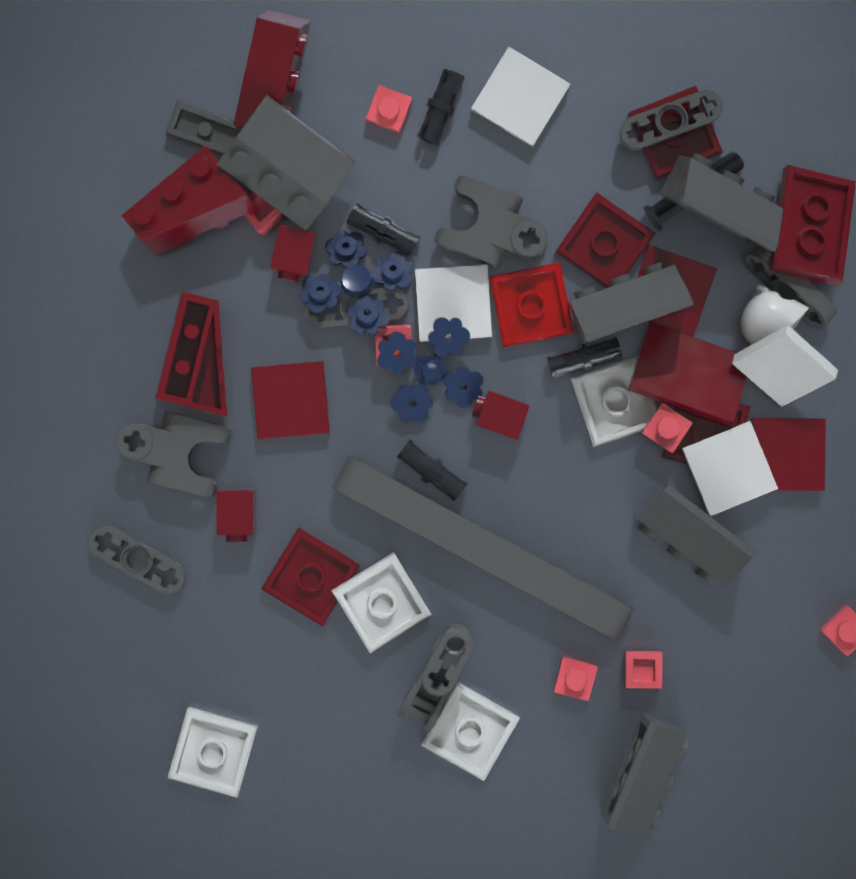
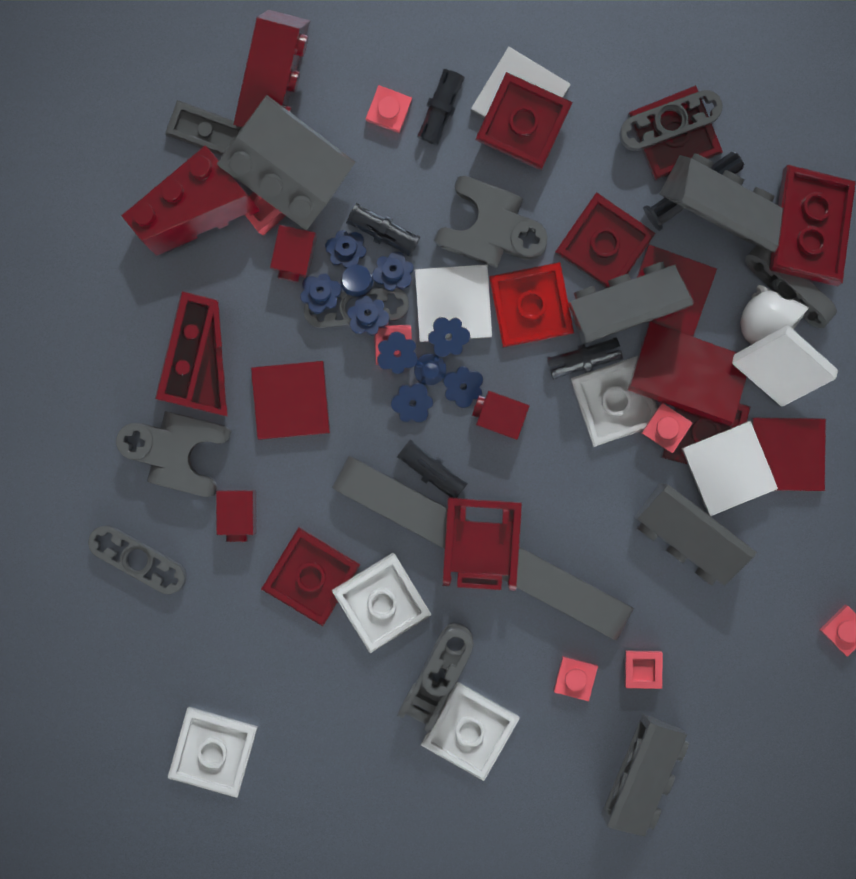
(482, 549): none -> dark red container
(523, 121): none -> dark red plate

